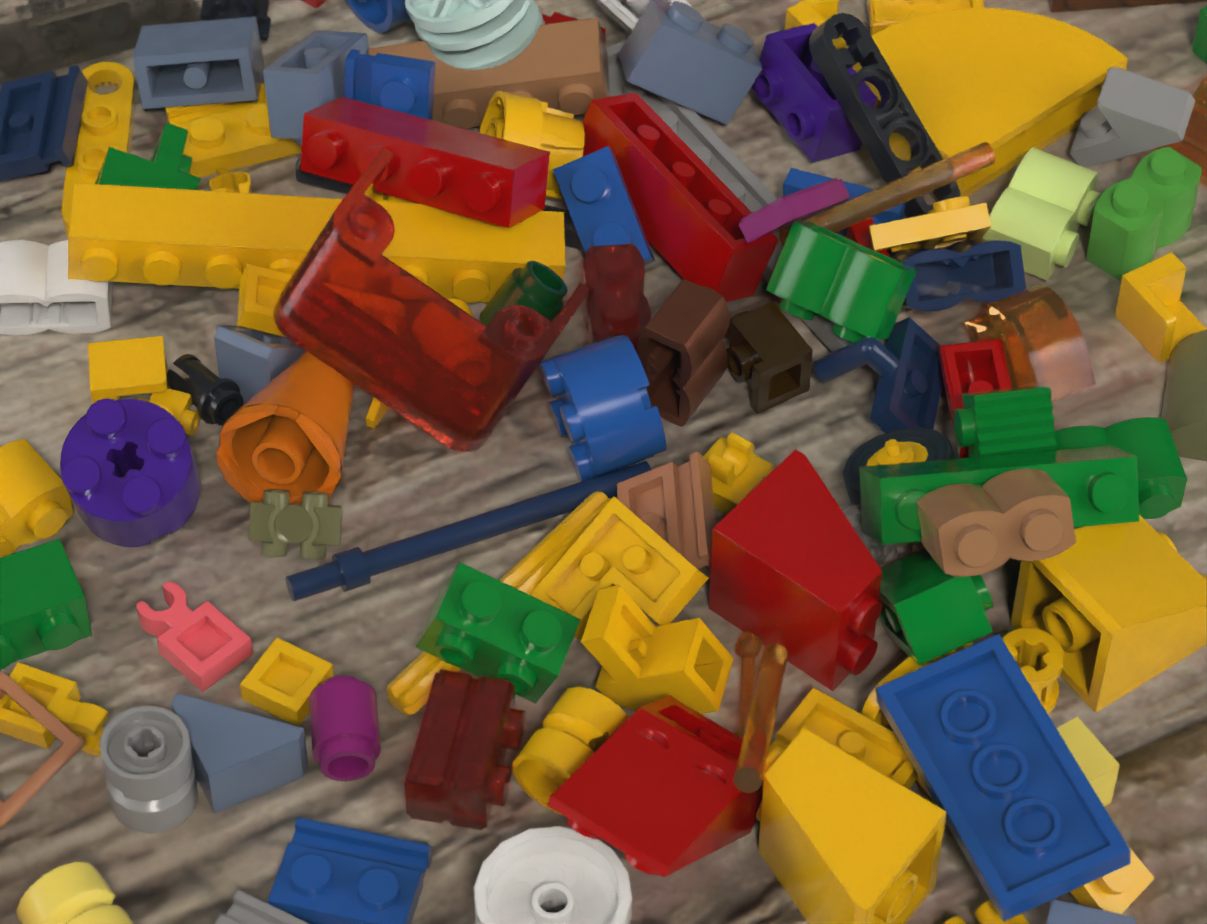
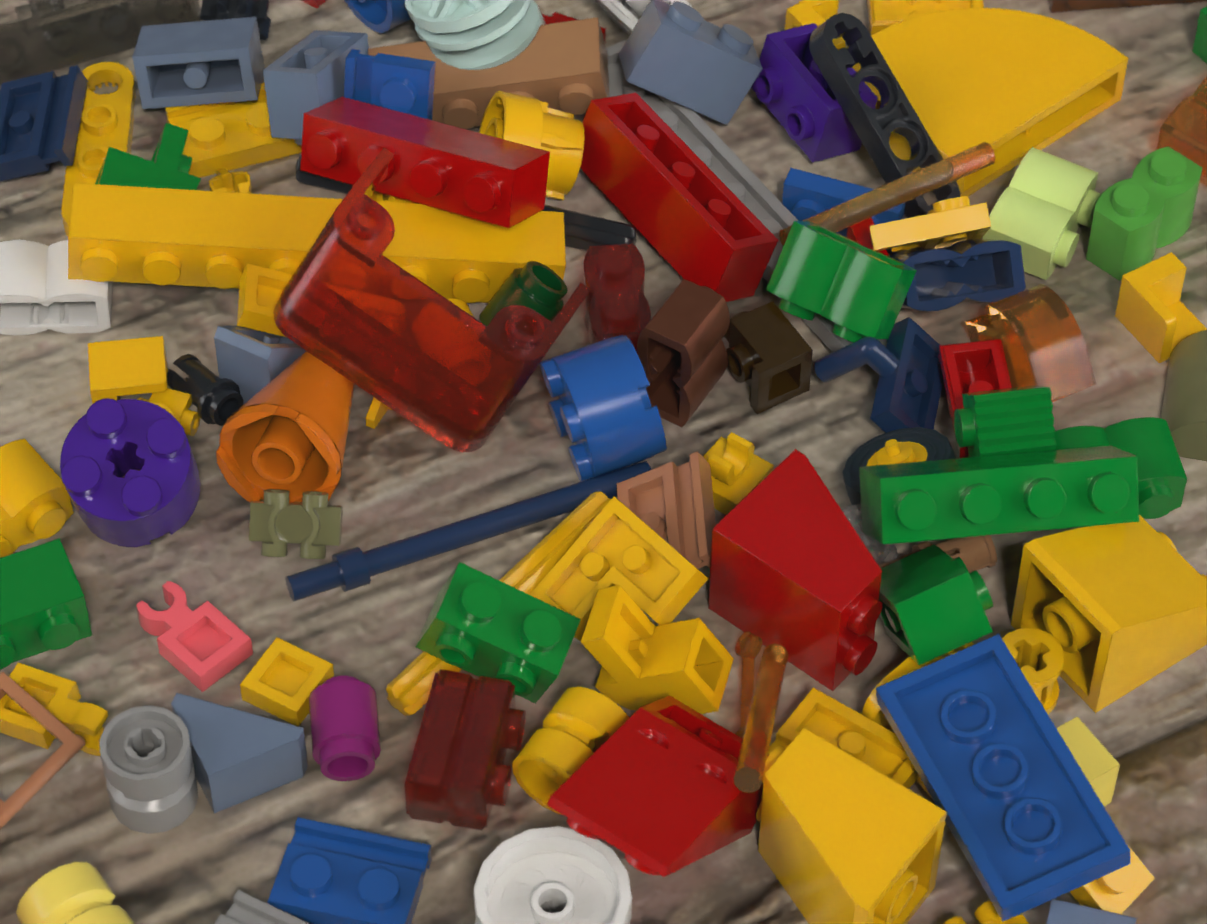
(601, 203): blue plate -> none
(793, 208): magenta tile -> none
(1008, 517): medium nougat brick -> none
(1131, 118): light grey slope -> none

